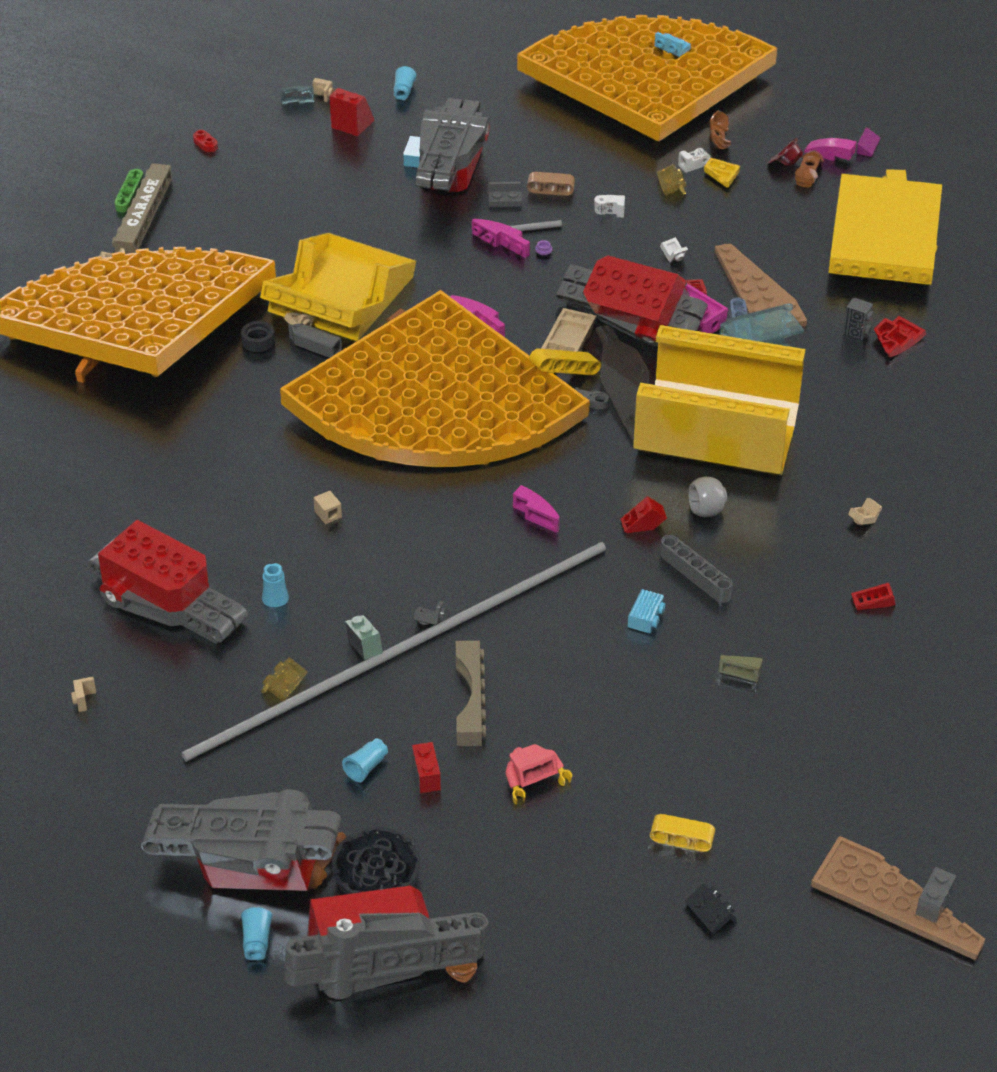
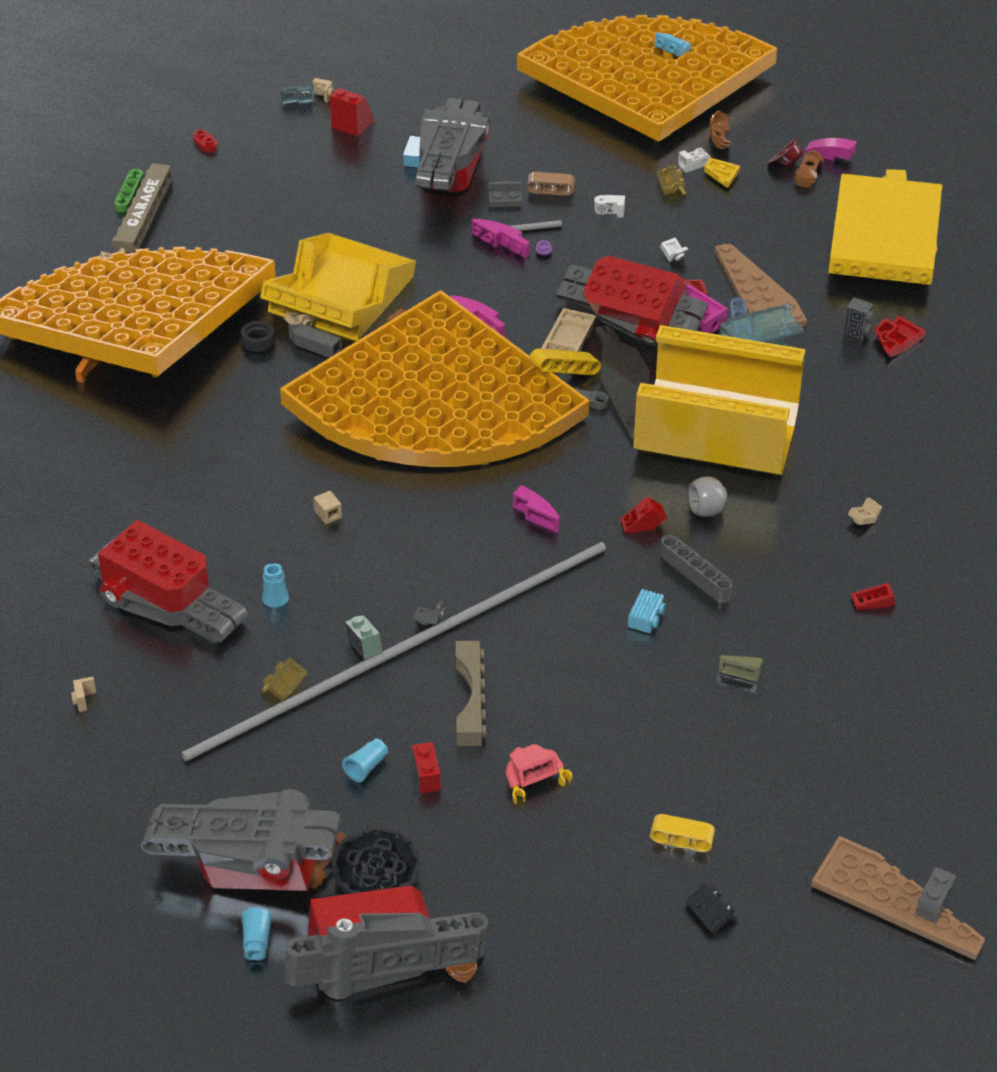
(404, 80): medium azure plant -> none
(868, 143): magenta slope -> none

